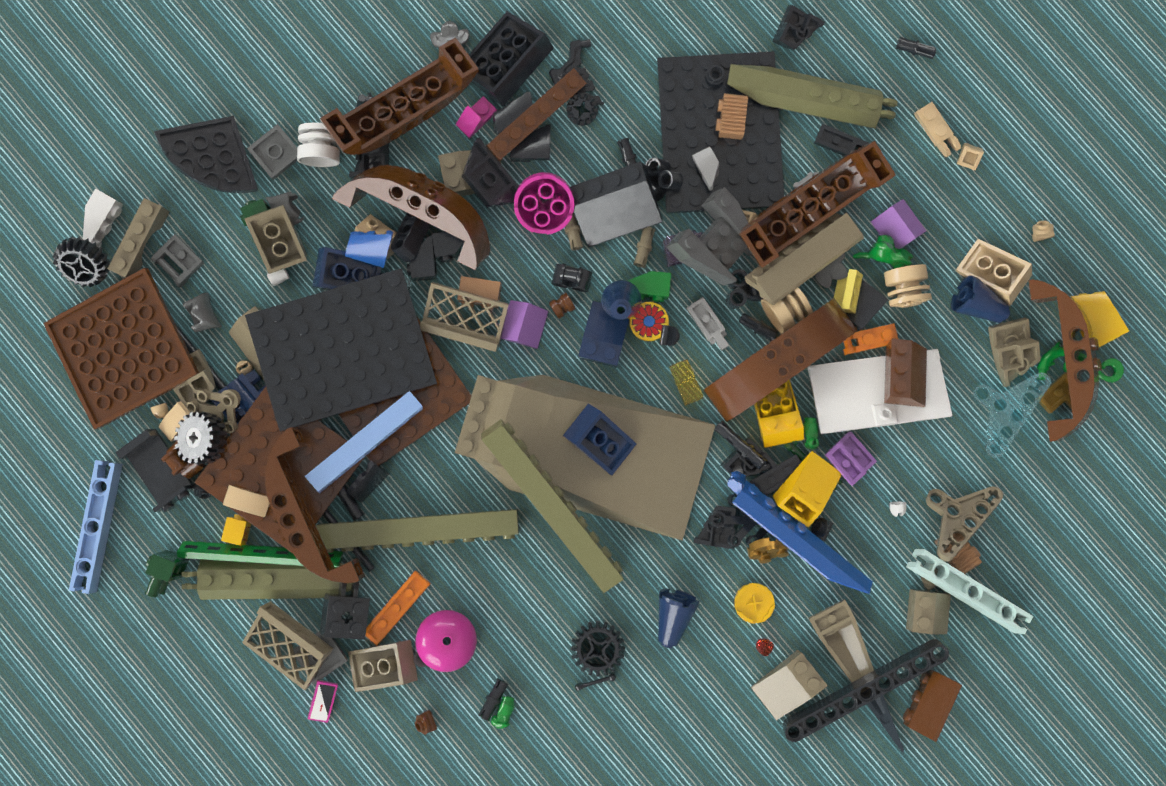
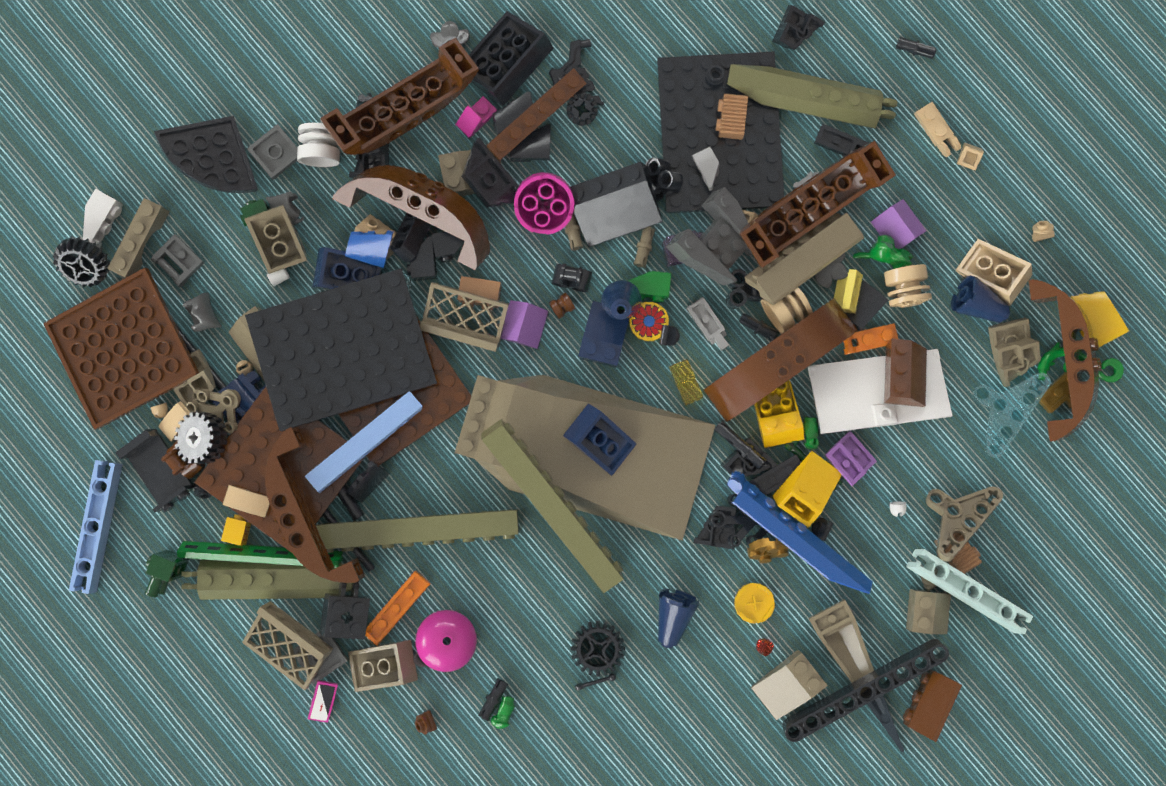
(627, 153): black pin -> none

